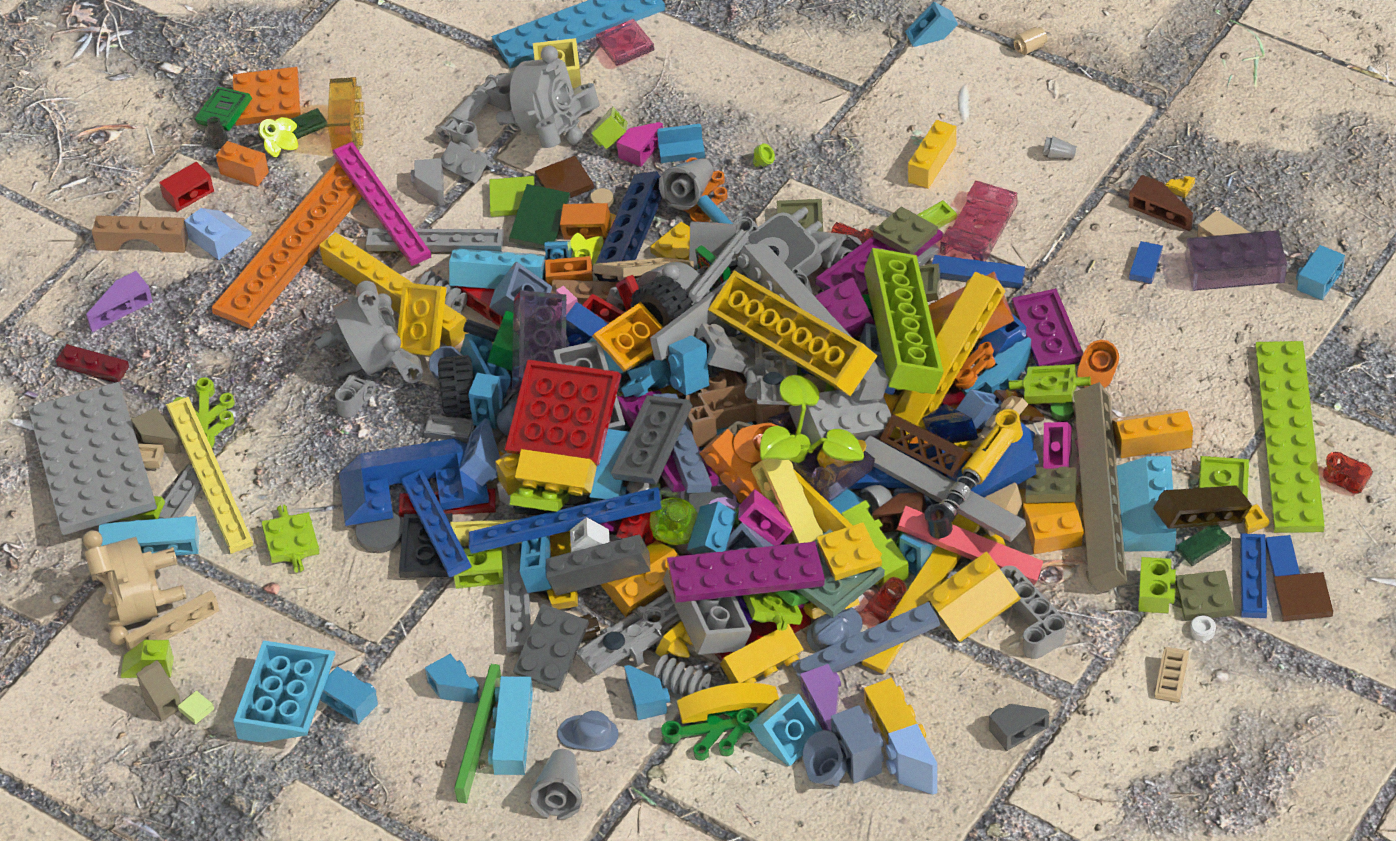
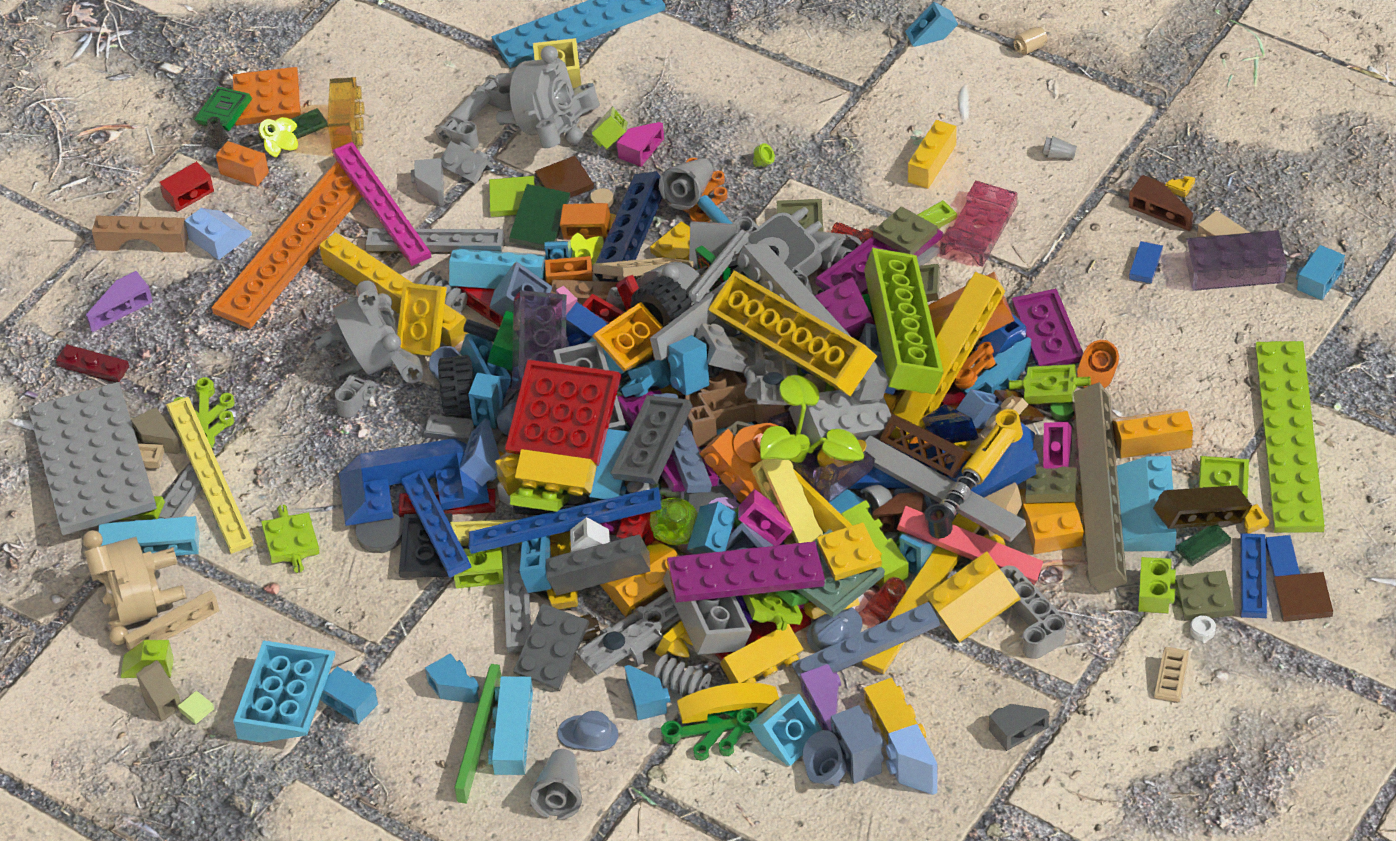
(625, 42): clear pink plate -> none
(680, 143): dark azure panel -> none
(963, 270): blue tile -> none
(1348, 473): clear red piece -> none

